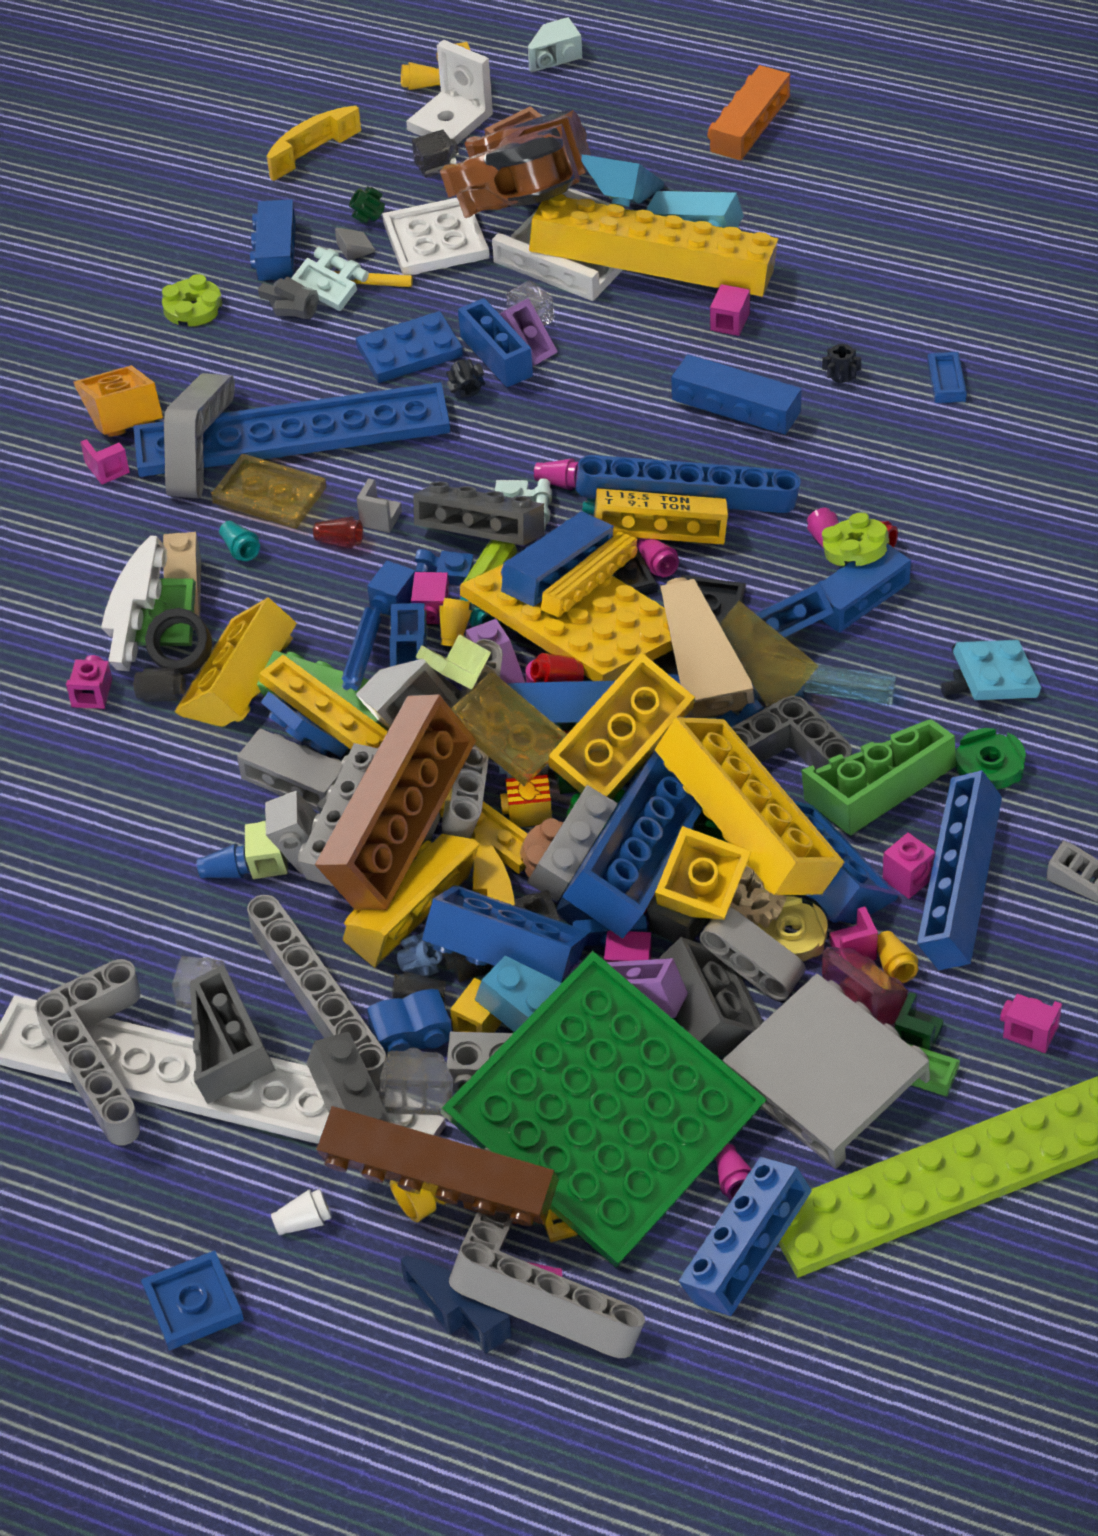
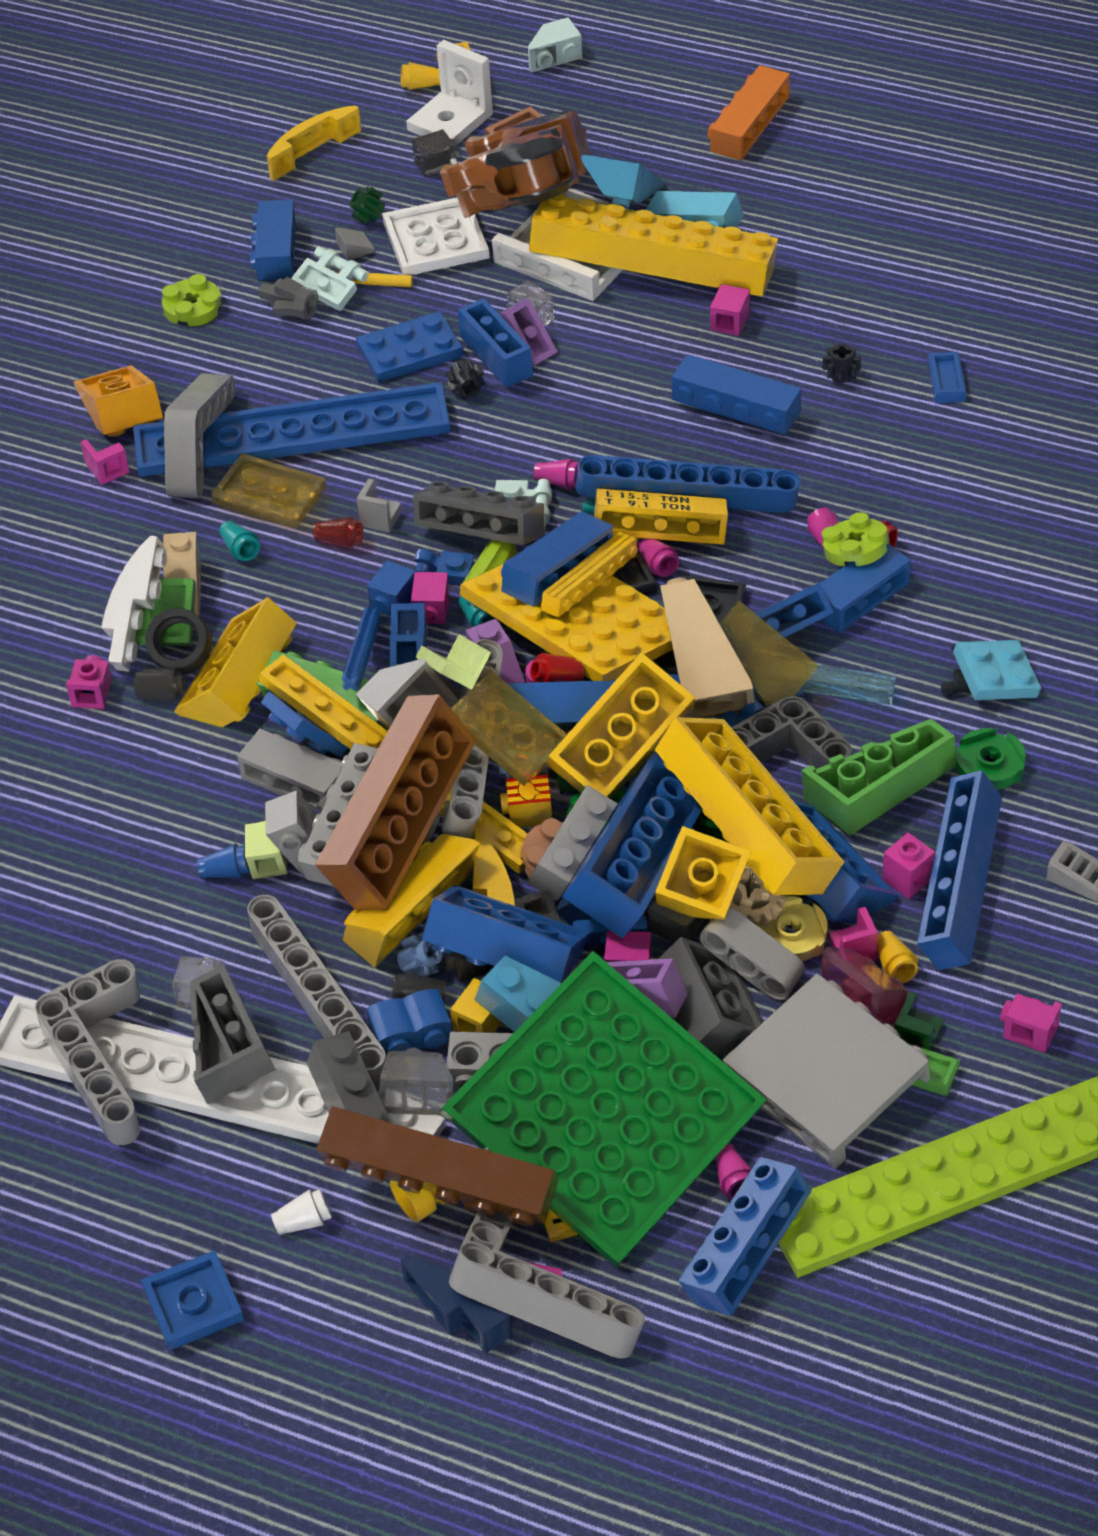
(453, 619): yellow cone -> none

